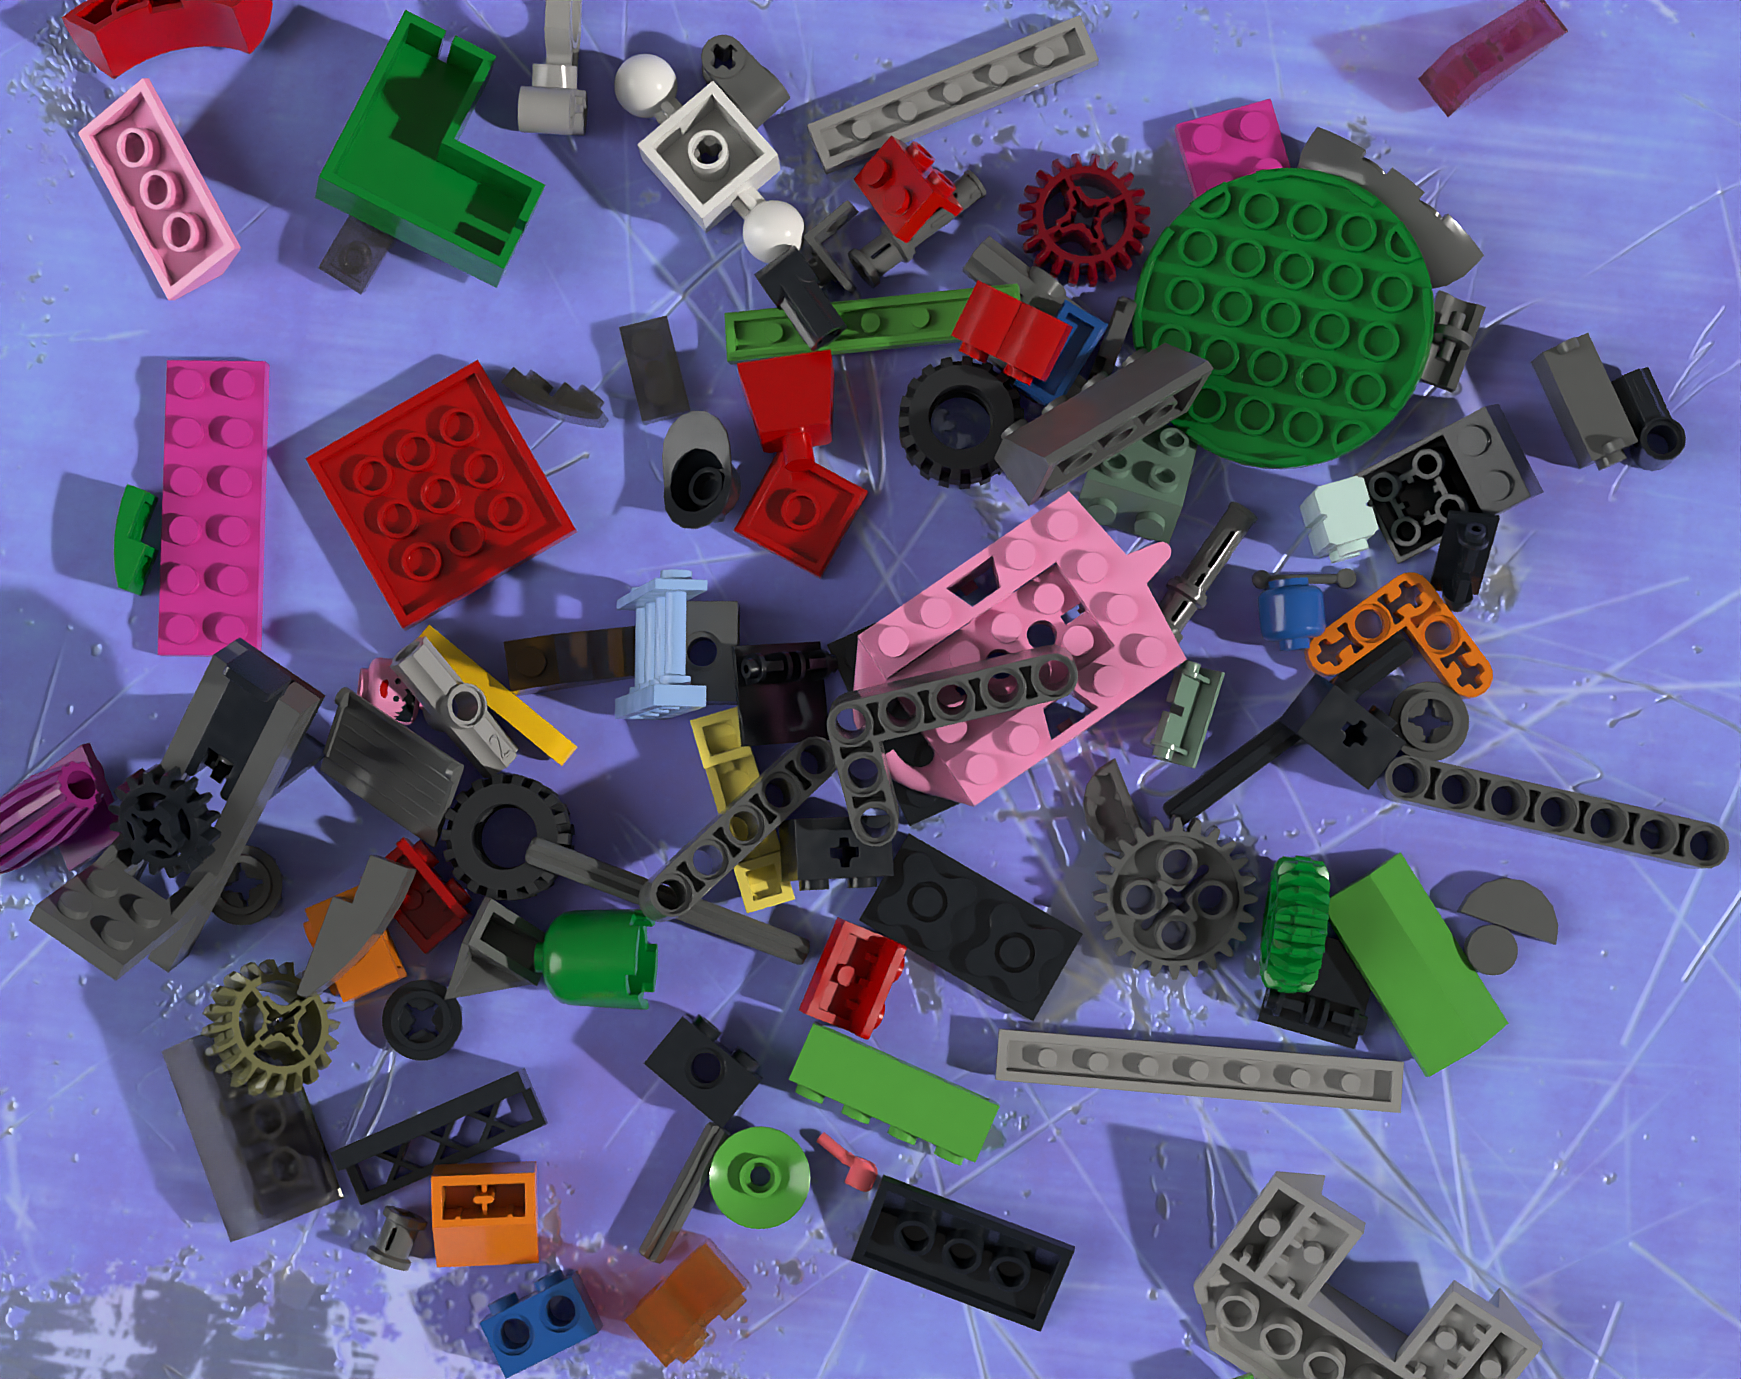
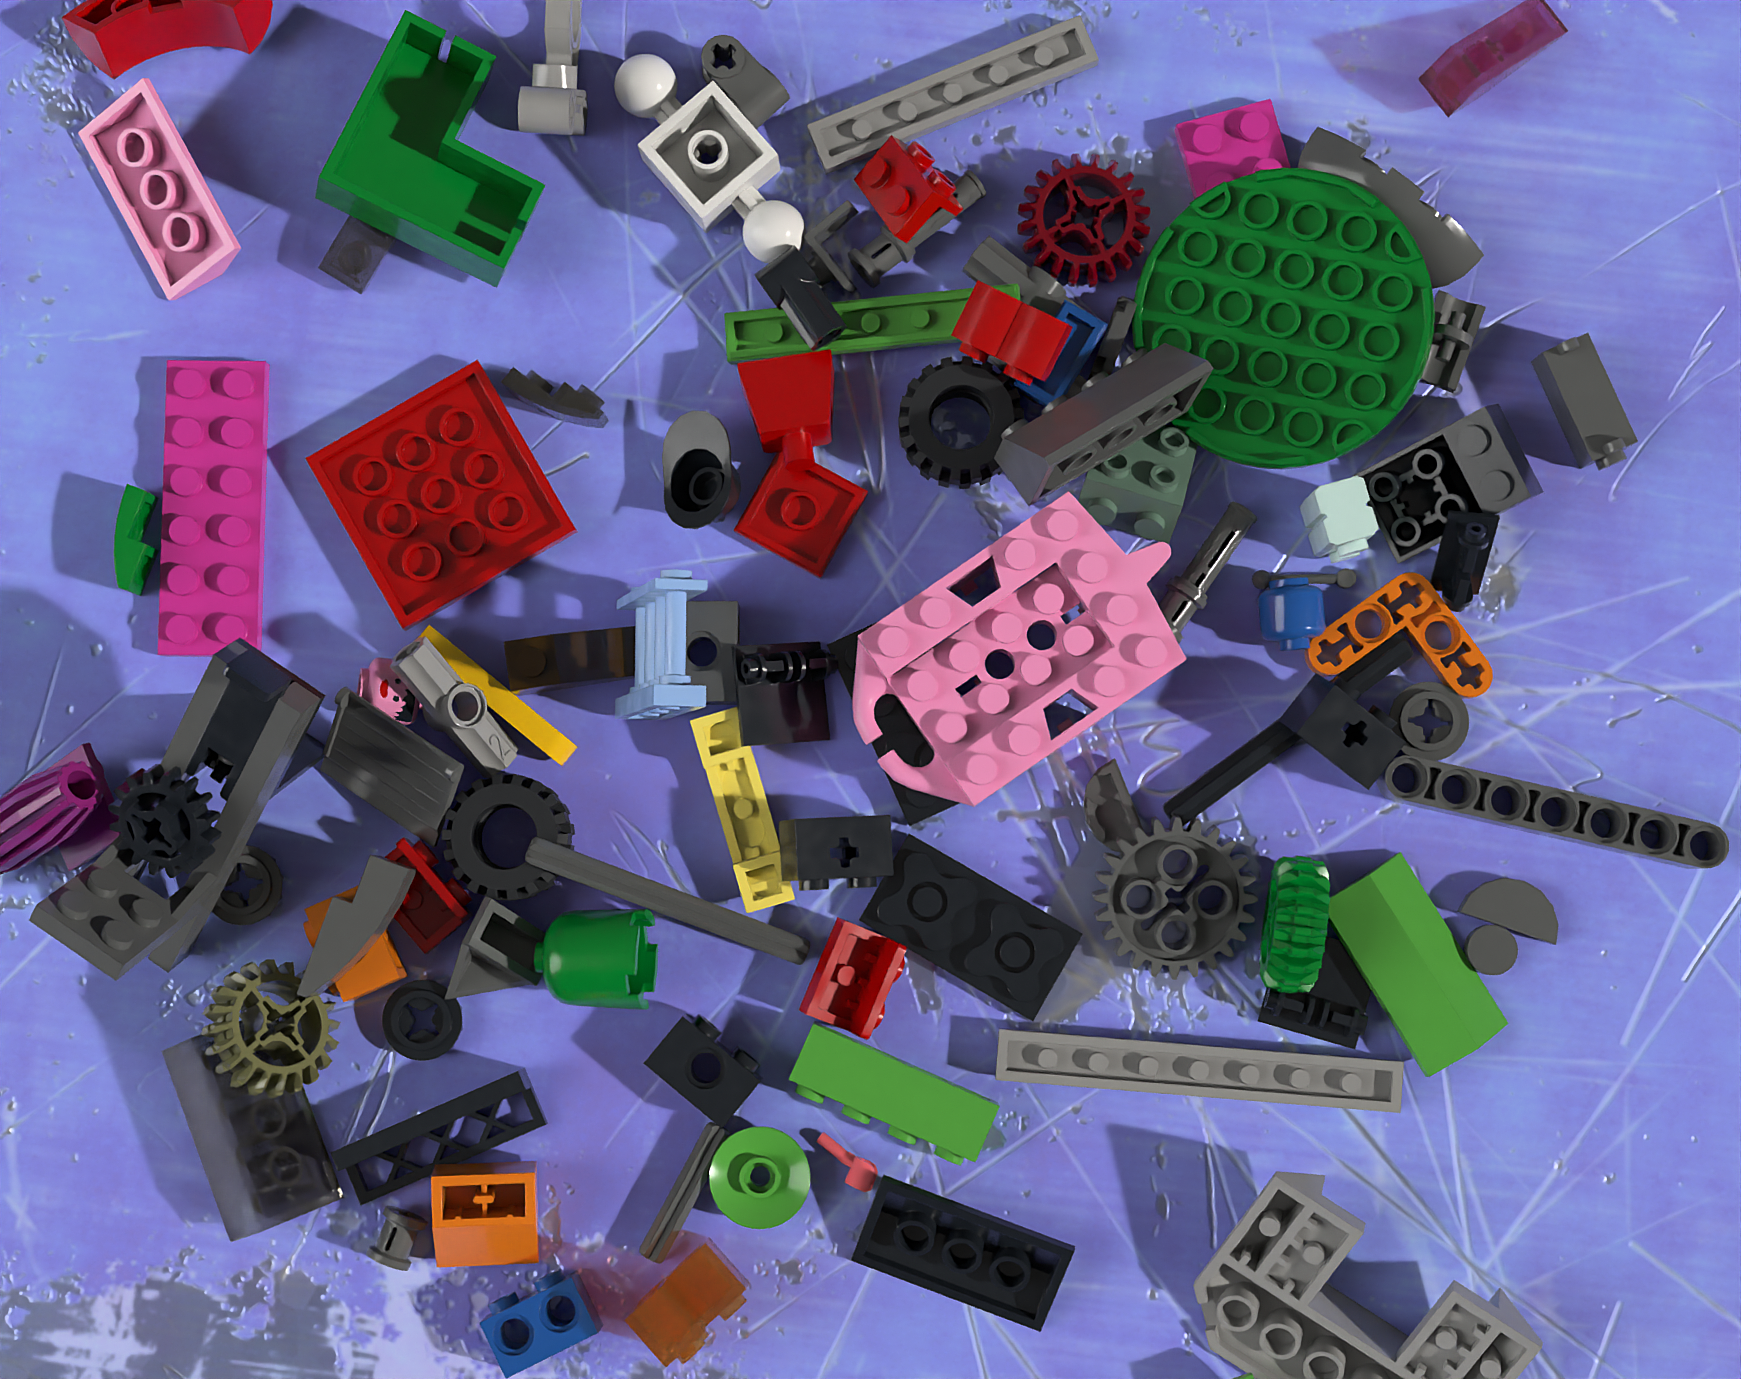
(655, 370): clear smoke plate -> none
(719, 842): dark grey beam -> none
(929, 714): dark grey beam -> none
(1186, 724): sand green hinge -> none
(1647, 416): black piece -> none

